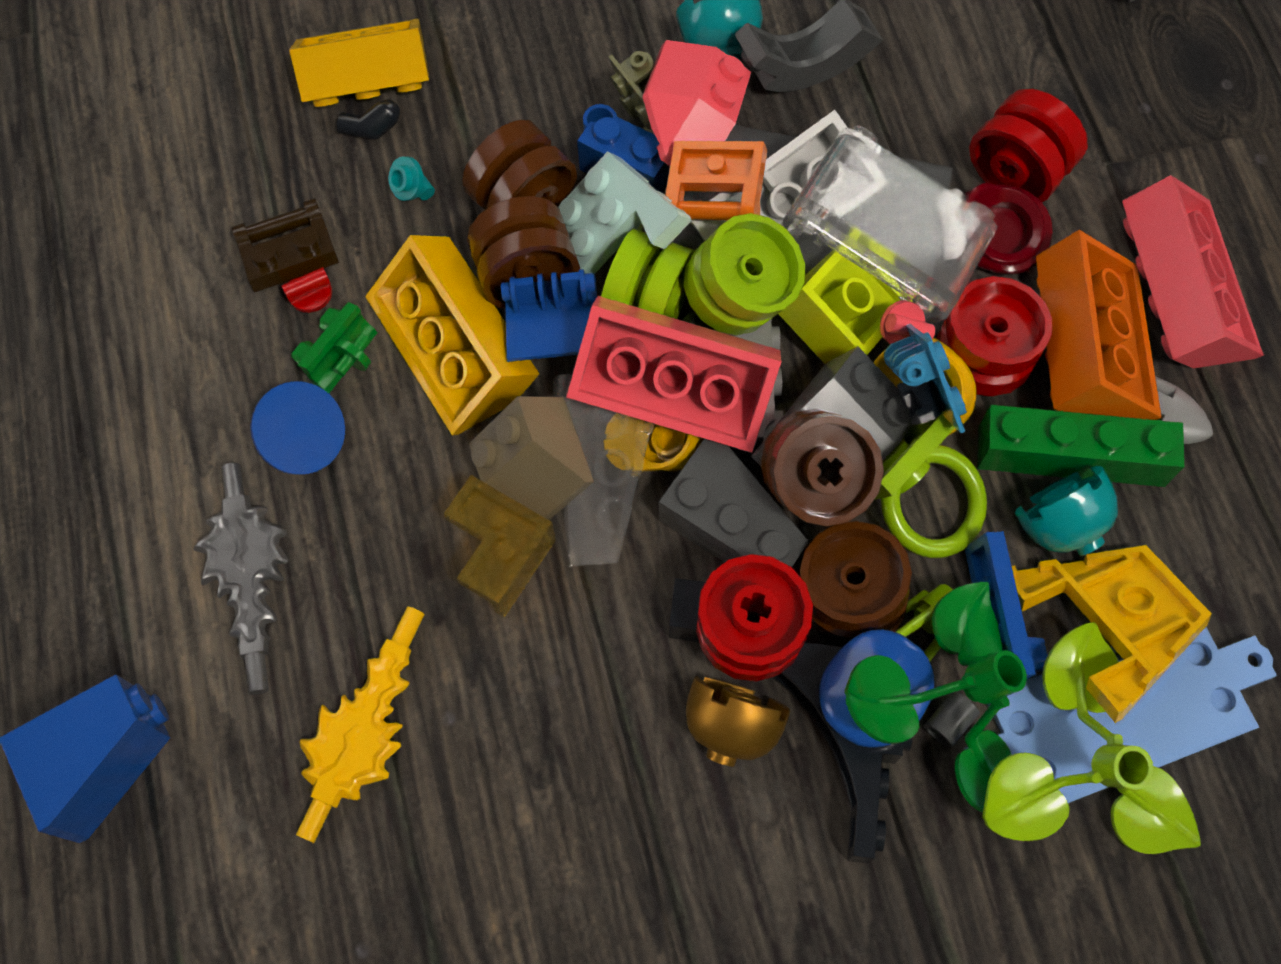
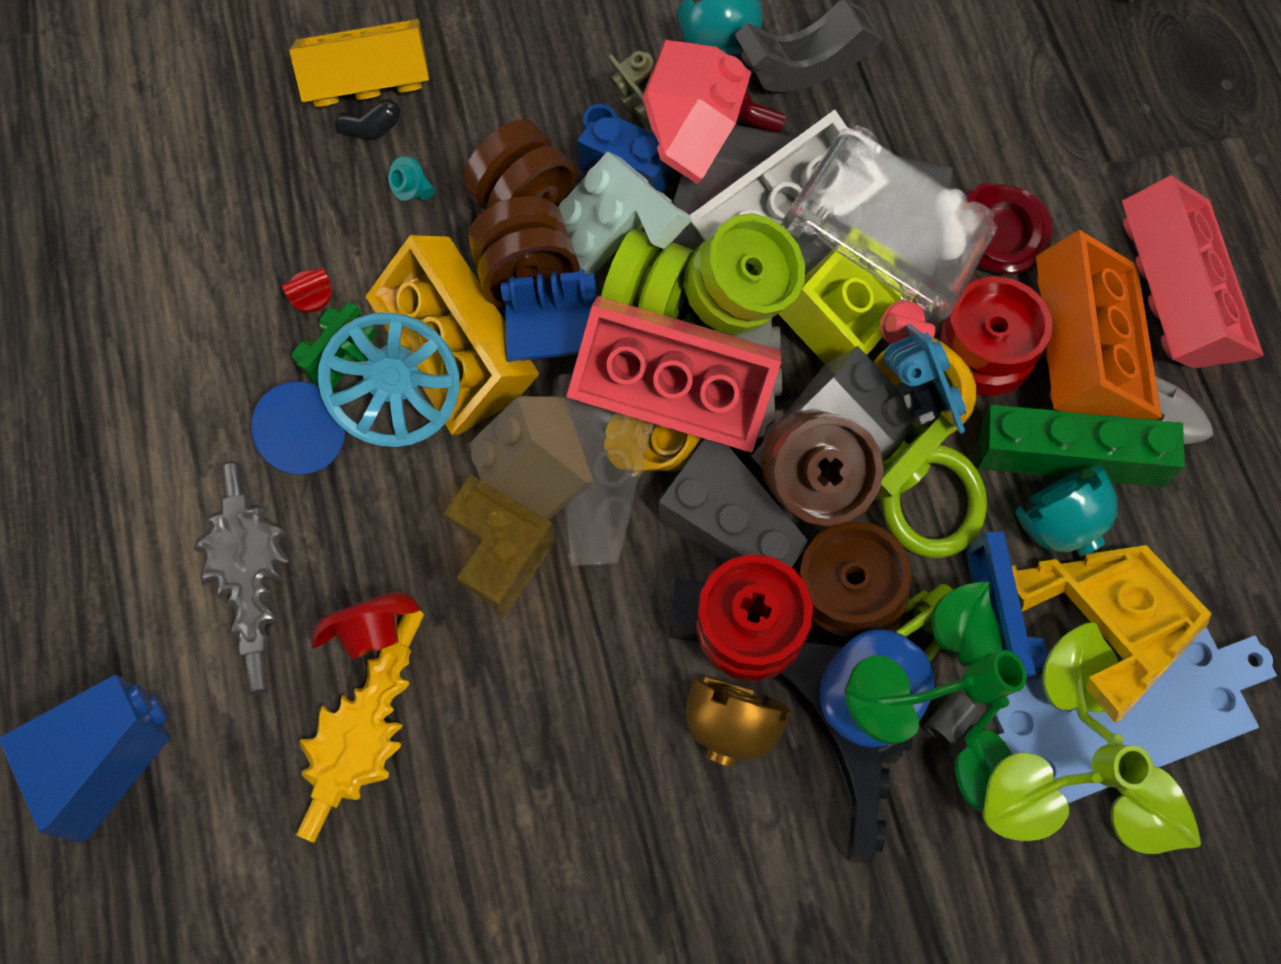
(287, 255): dark brown plate -> none
(365, 625): none -> red hat
(391, 377): none -> medium azure wheel
(717, 168): orange plate -> none
(760, 116): none -> dark red arm
(1029, 143): red wheel -> none

